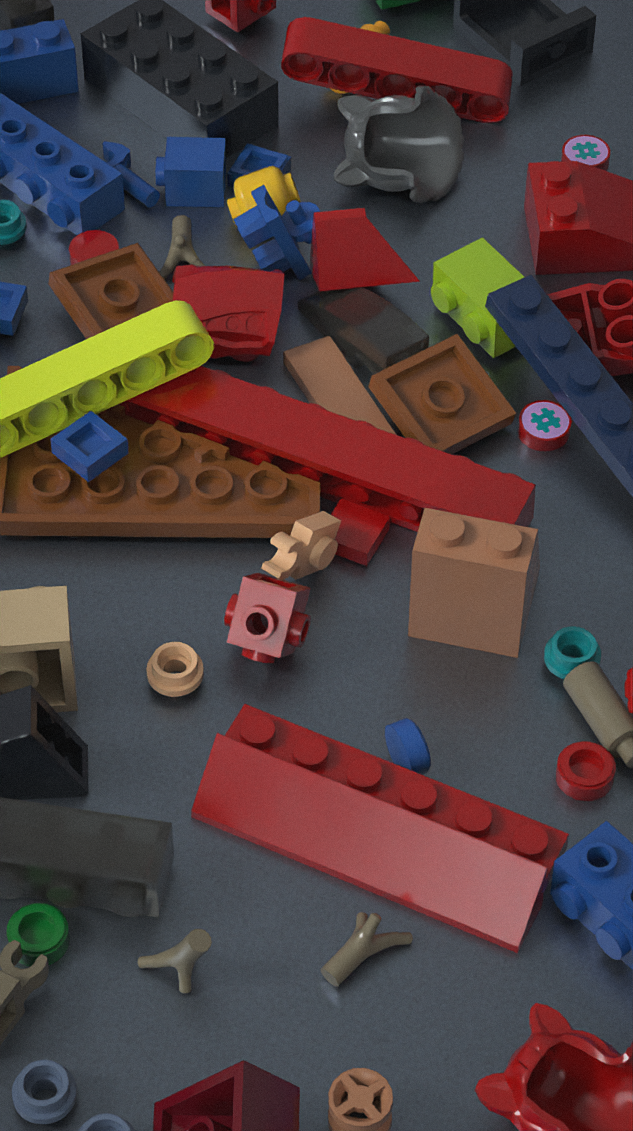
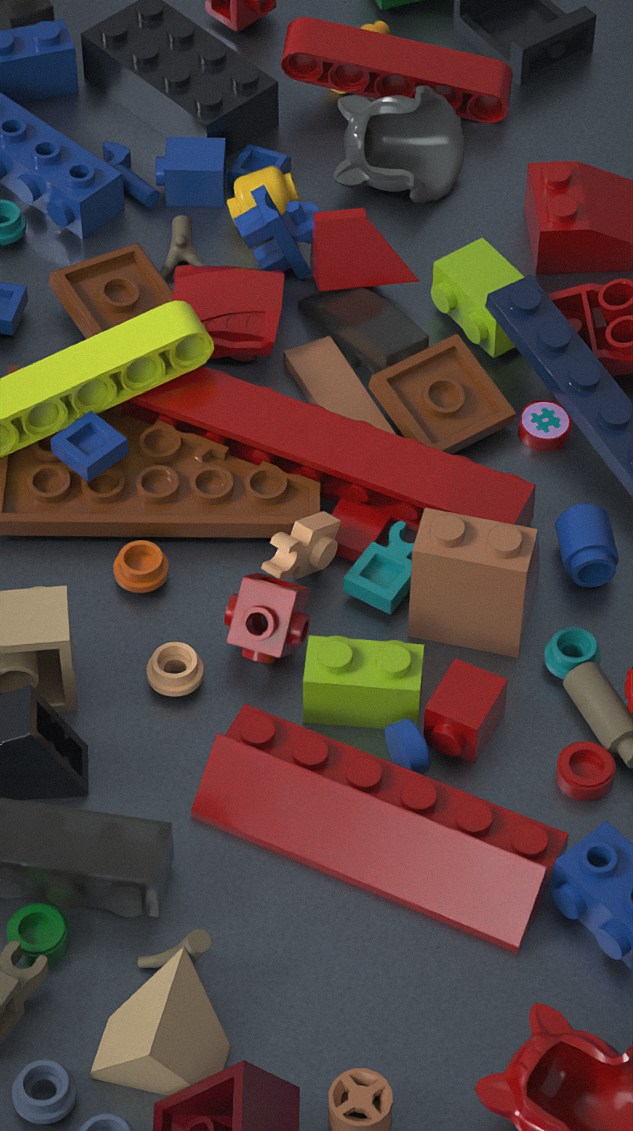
(91, 244): red tile -> none
(141, 567): none -> orange plate
(163, 1034): none -> tan slope
(361, 682): none -> lime brick
(361, 946): dark tan bar -> none
(381, 573): none -> teal plate
(464, 711): none -> red brick
(587, 150): tile -> none
(587, 544): none -> blue brick

